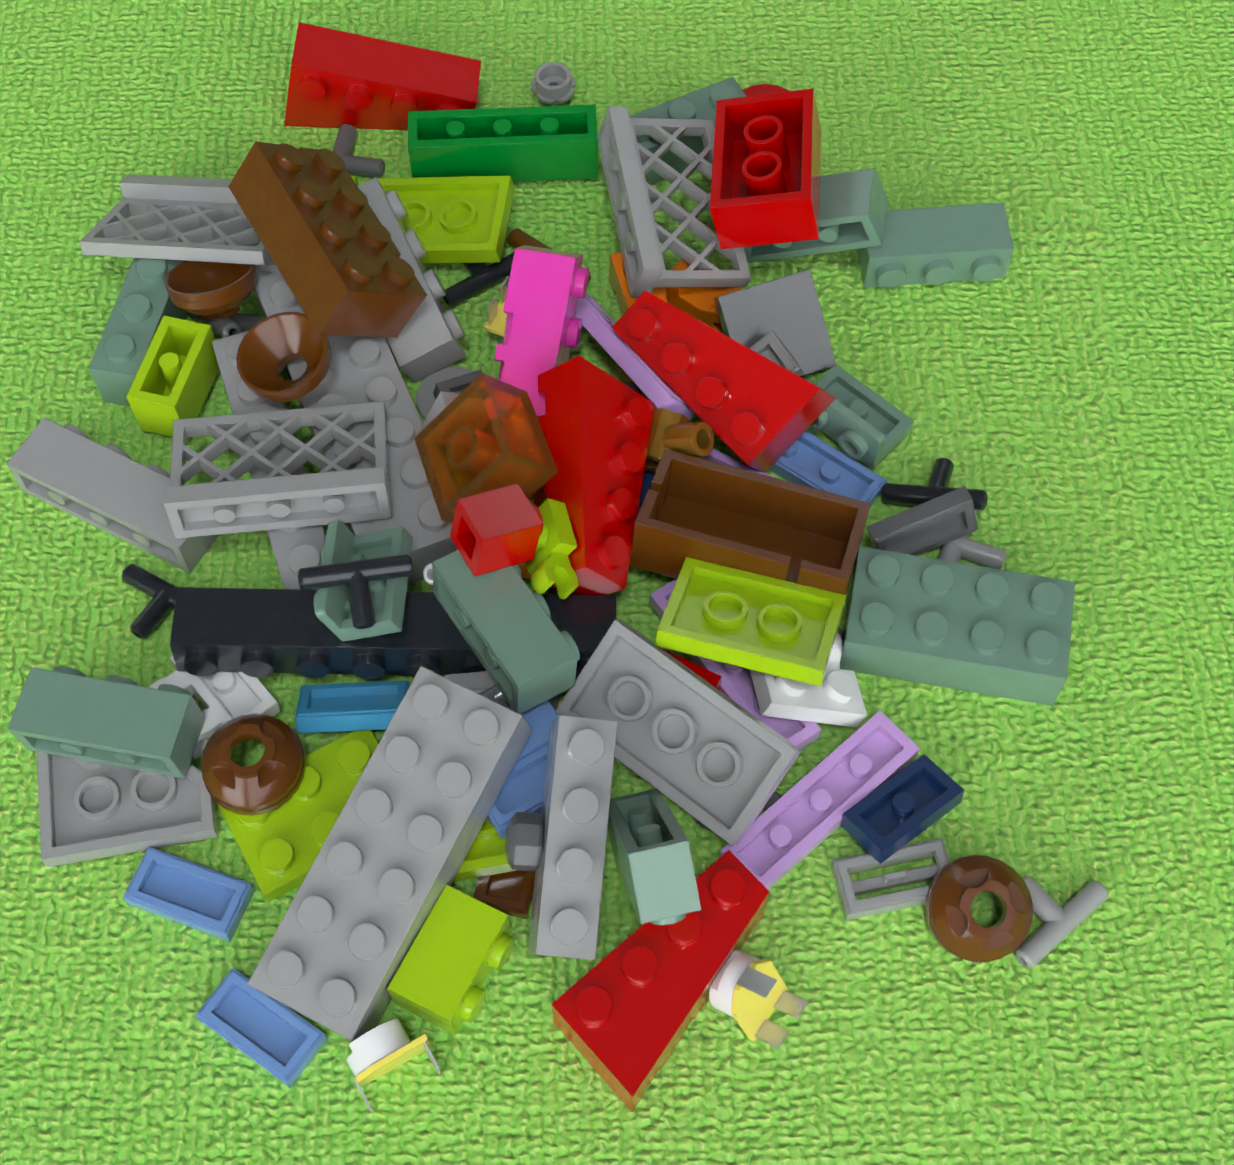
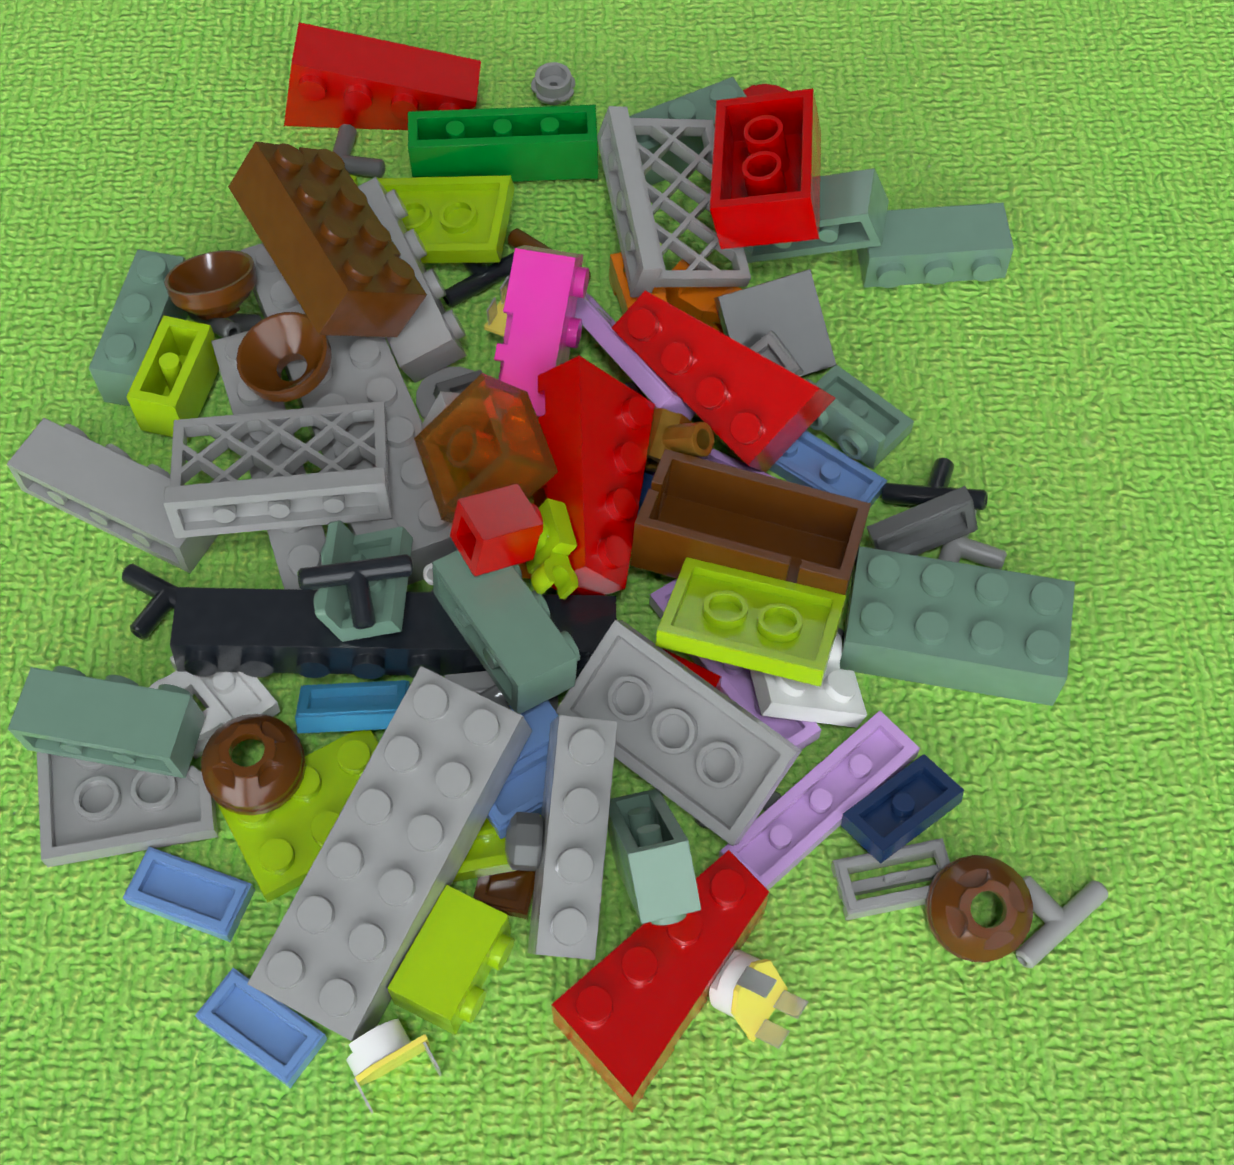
(176, 222): light grey fence -> none

